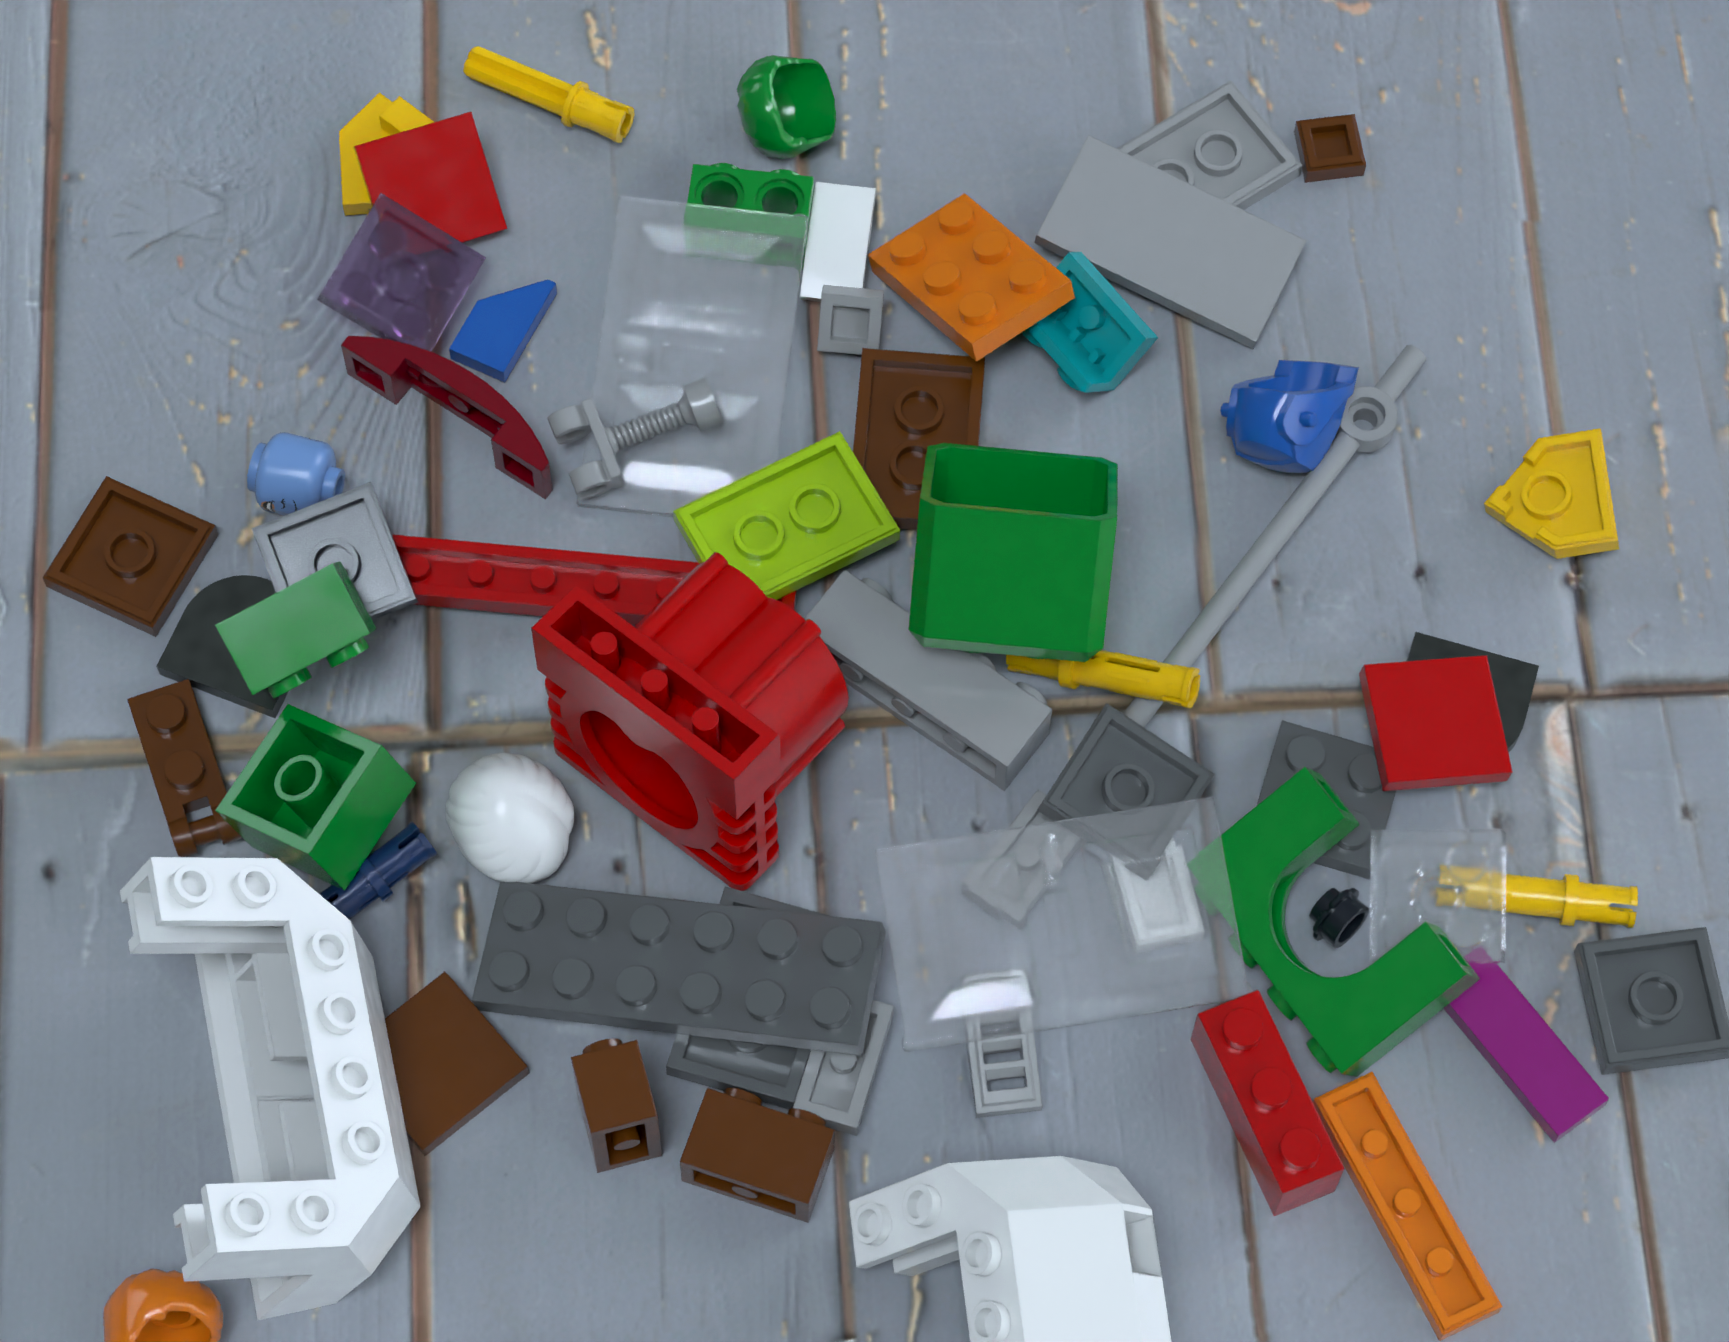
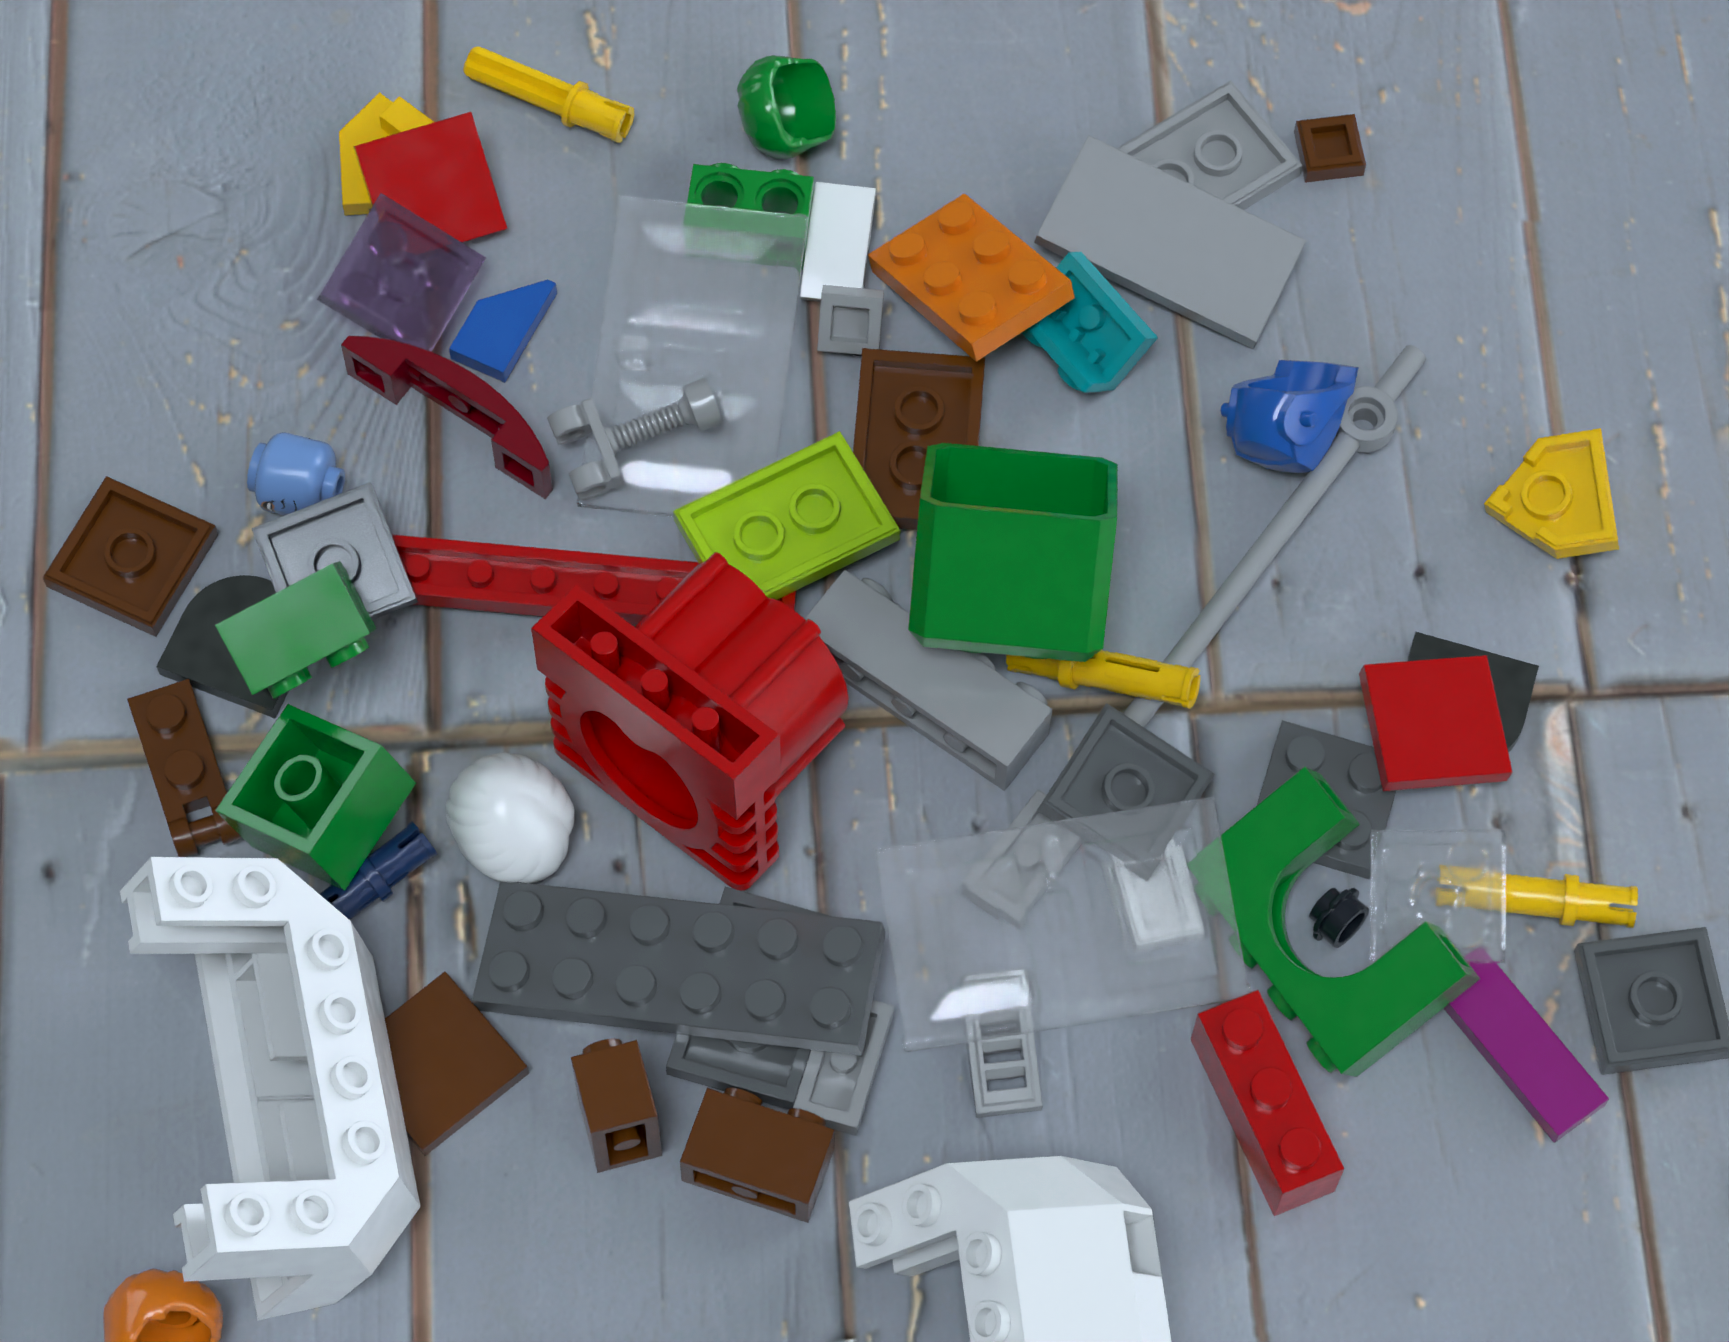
(1406, 1206): orange tile -> none

